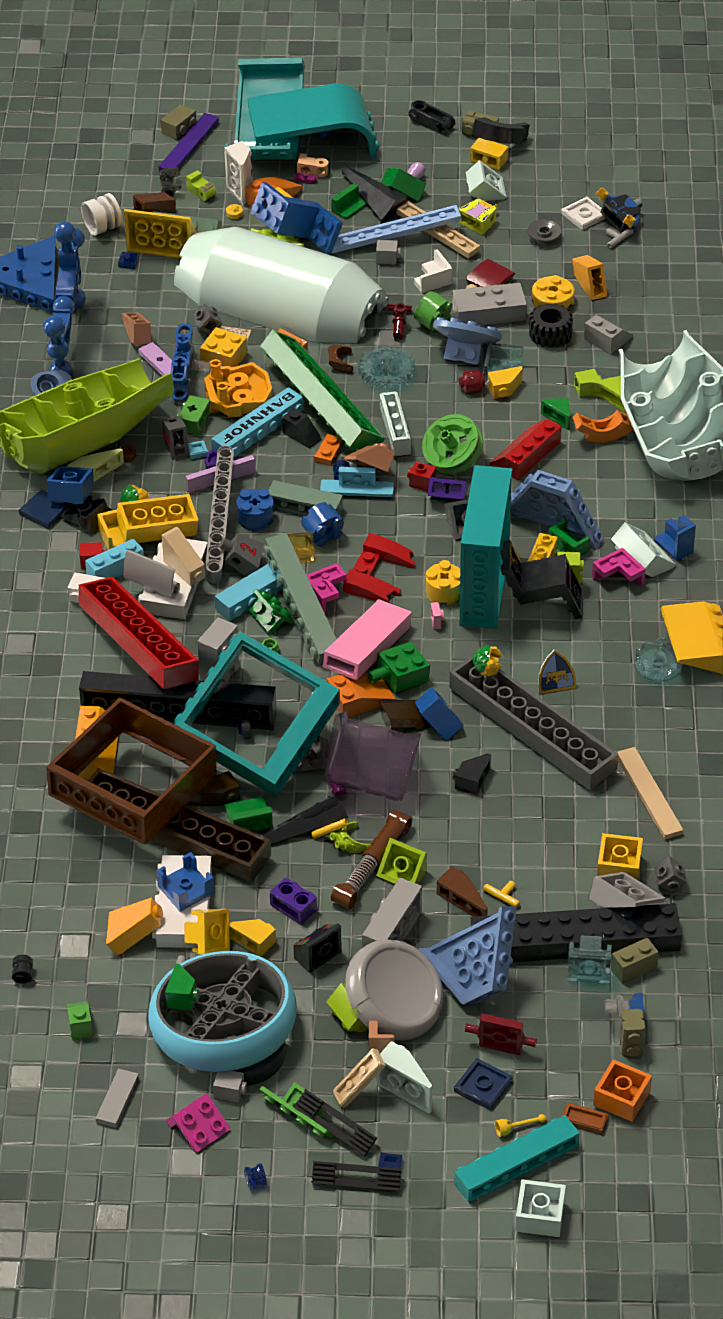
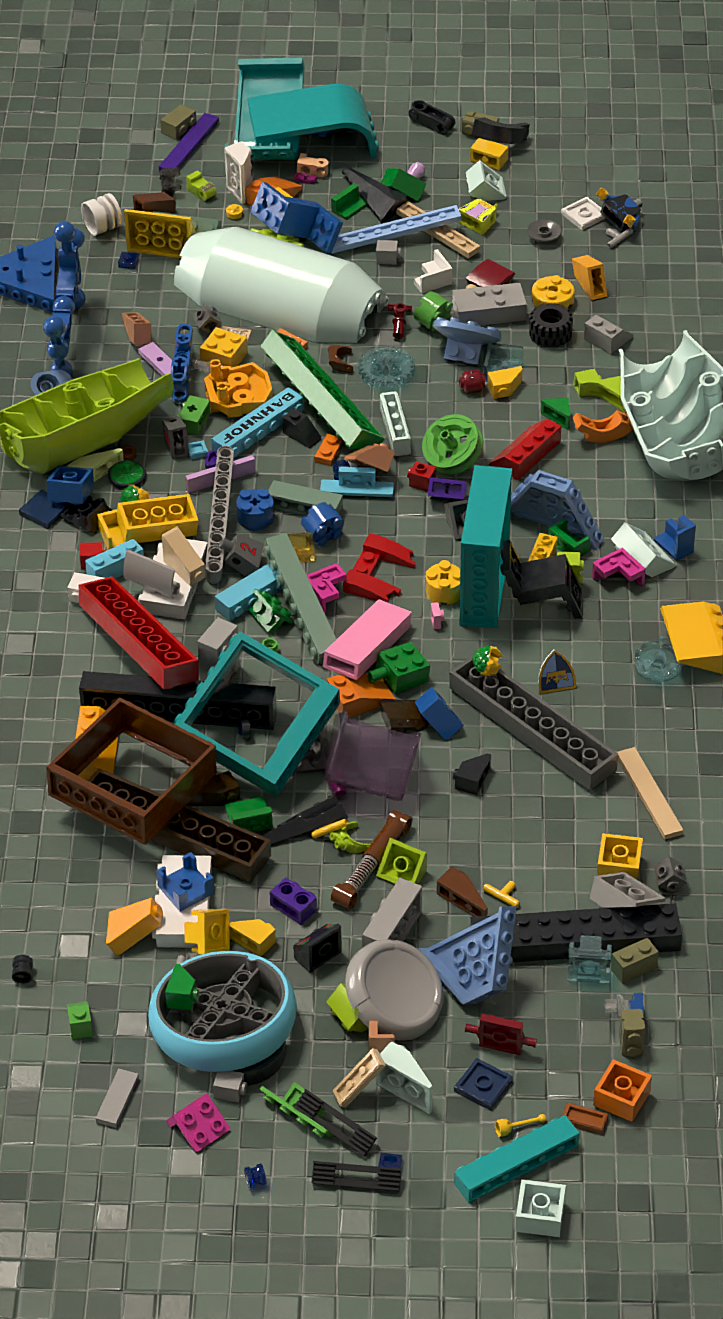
(126, 473): none -> green wheel

